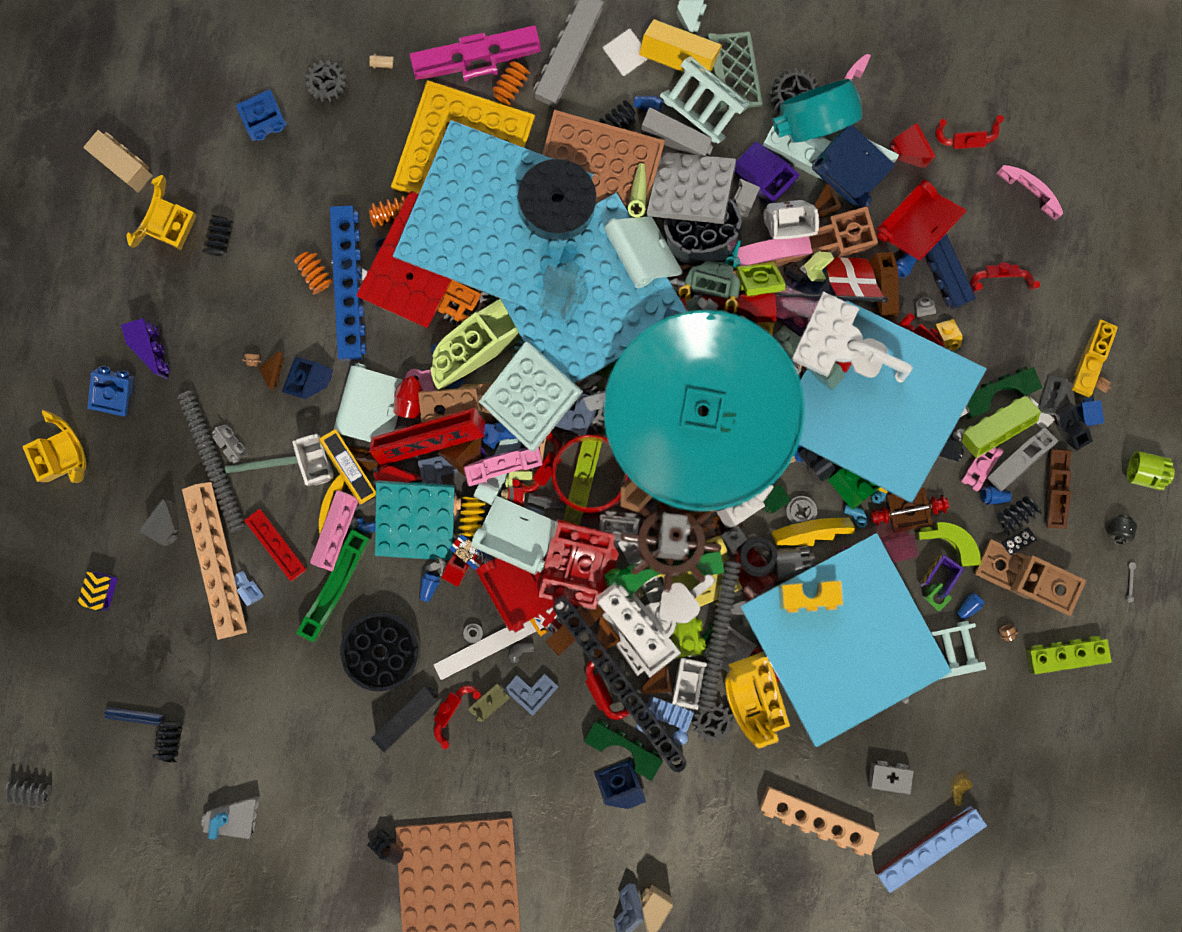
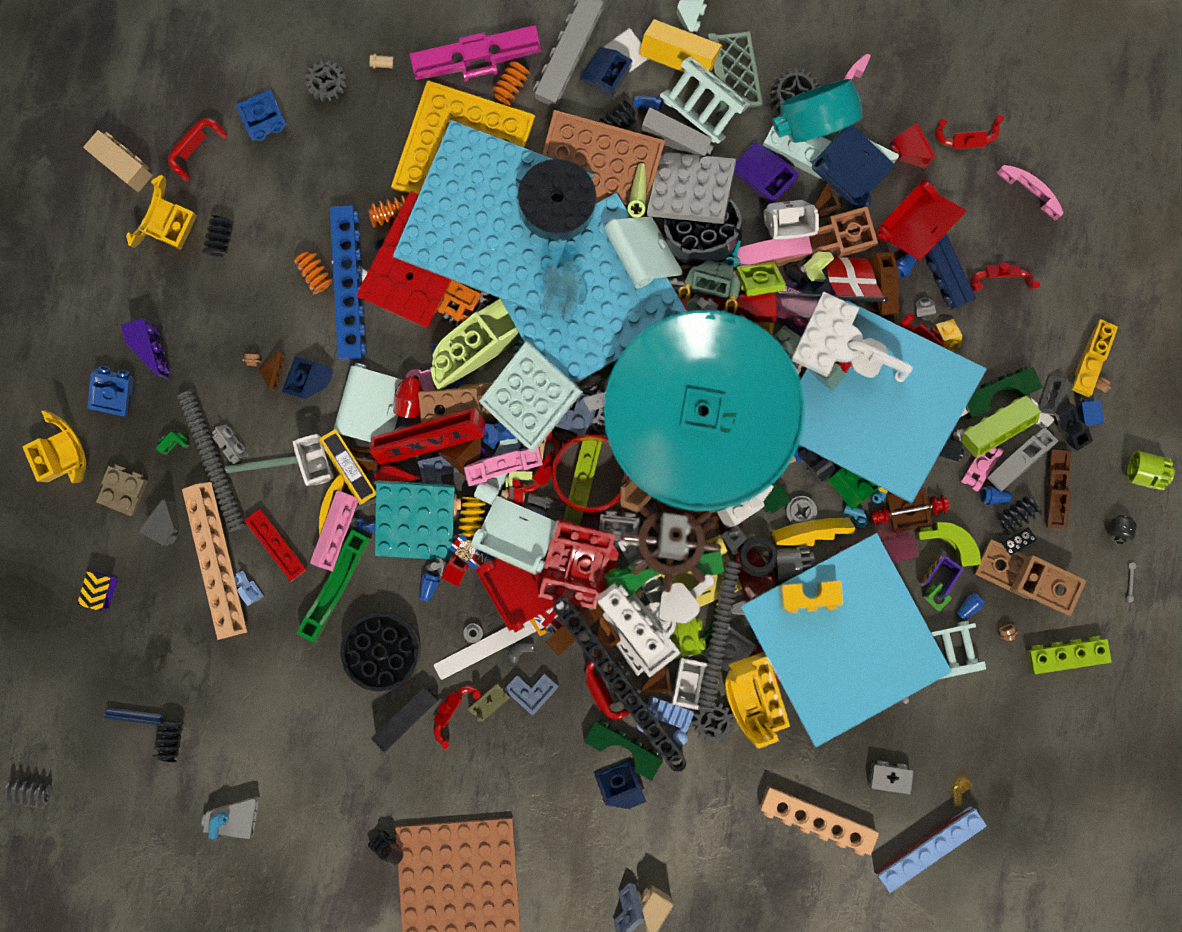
(121, 490): none -> dark tan plate
(167, 442): none -> green bracket
(190, 142): none -> red piece
(607, 71): none -> dark blue slope
(745, 196): light grey window -> none

